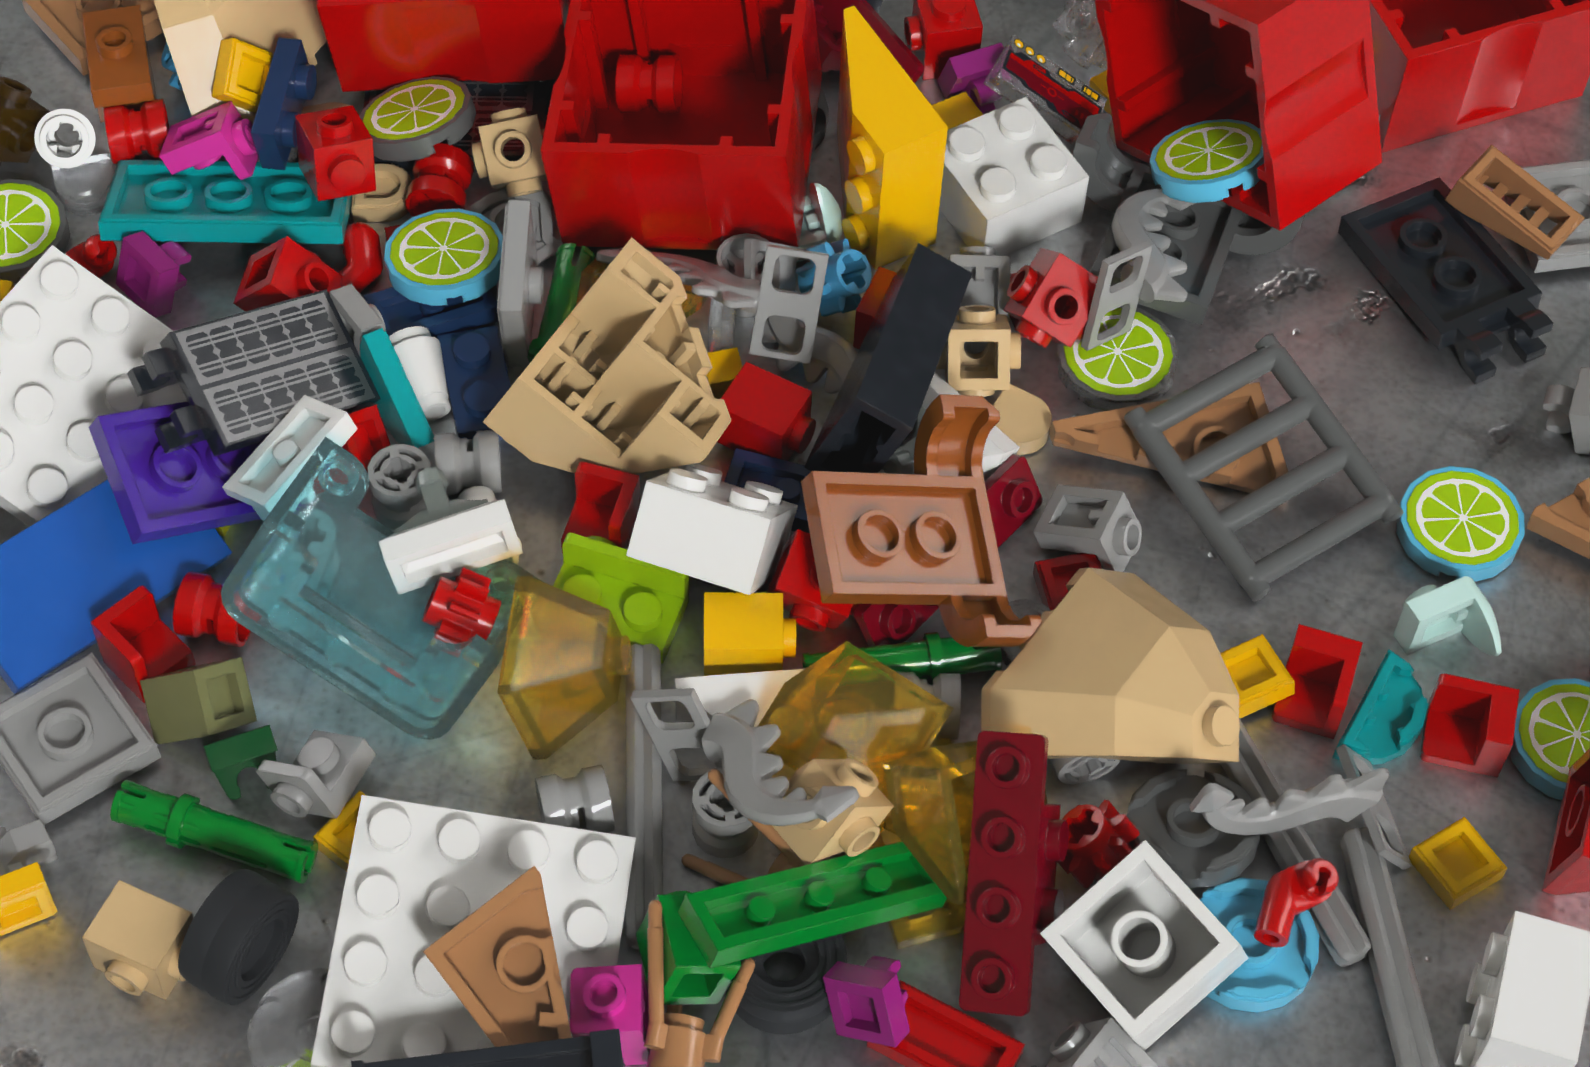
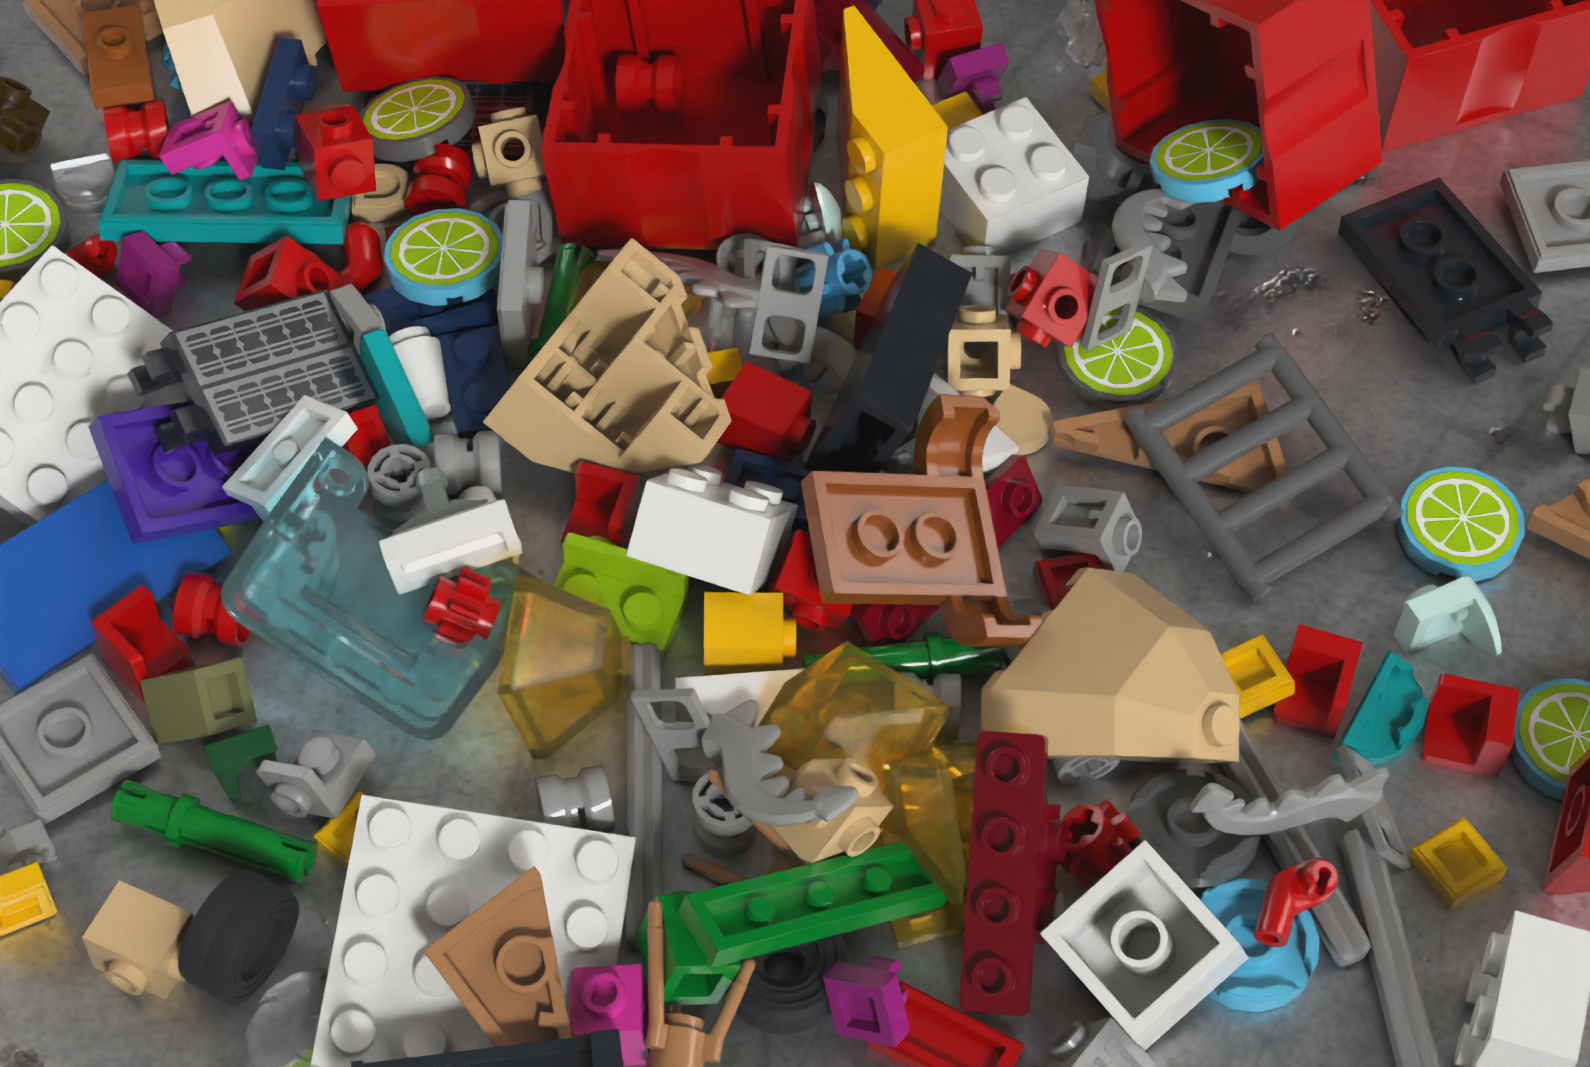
(59, 152): white cone -> none
(241, 73): yellow tile -> none
(1051, 89): slope -> none
(1511, 180): medium nougat slope -> none

